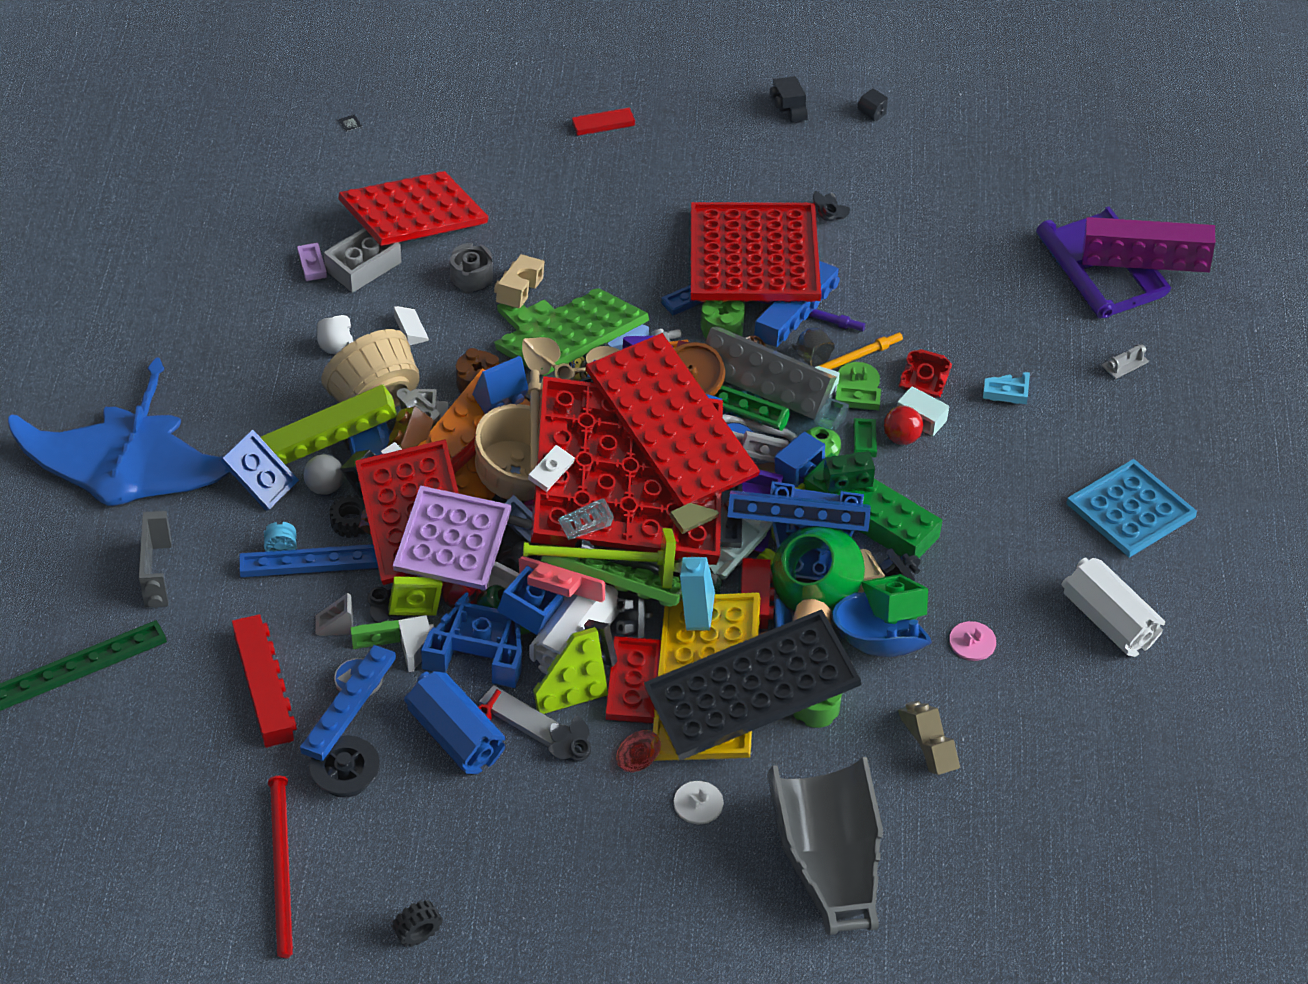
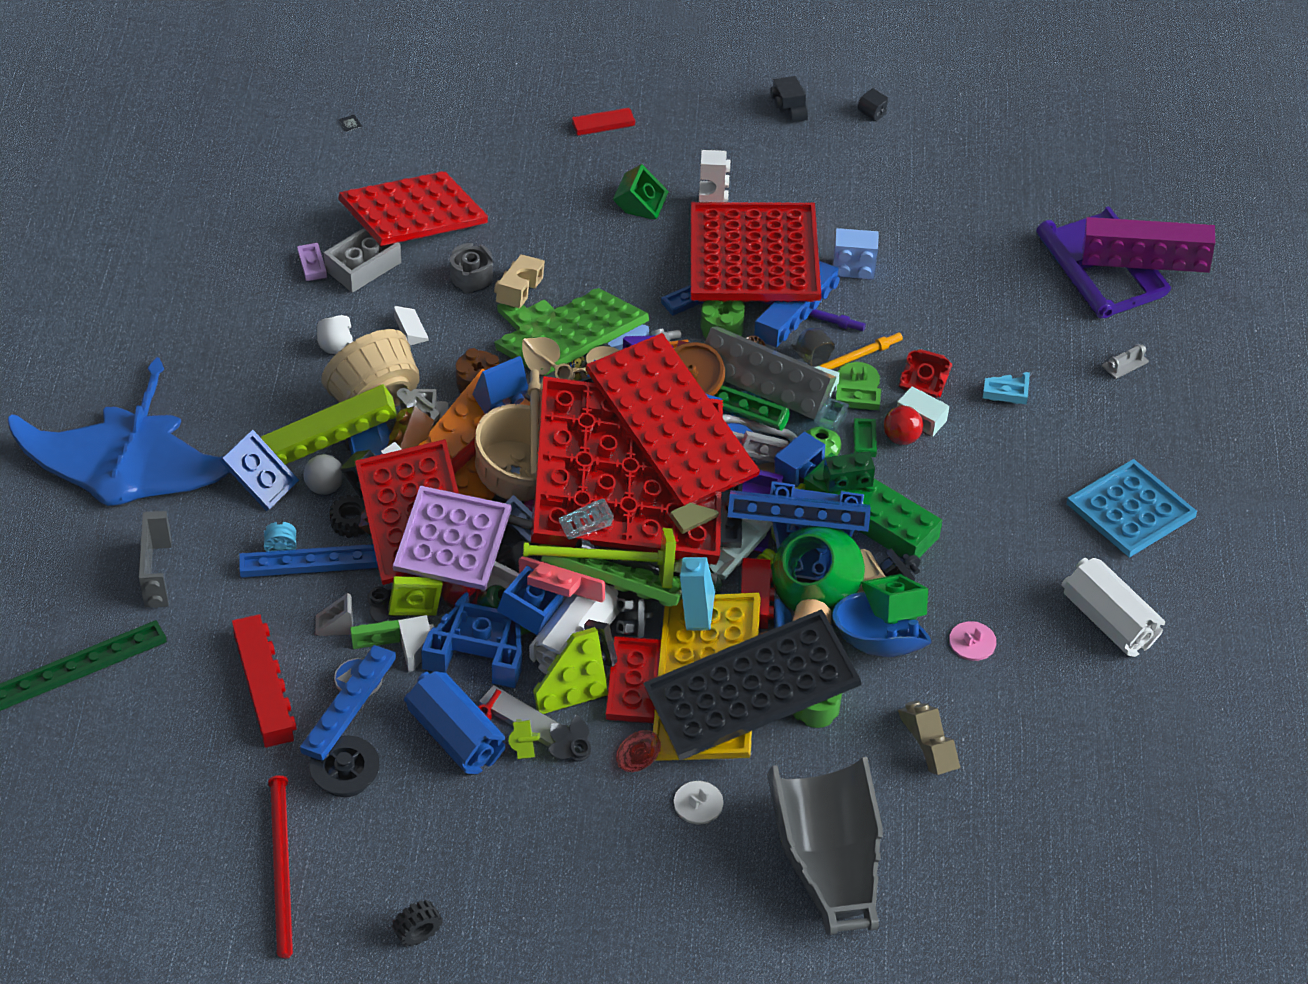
(522, 739): none -> lime piece
(551, 468): white plate -> none
(640, 193): none -> green slope
(714, 169): none -> white arch
(828, 207): black plate -> none
(855, 253): none -> light blue brick

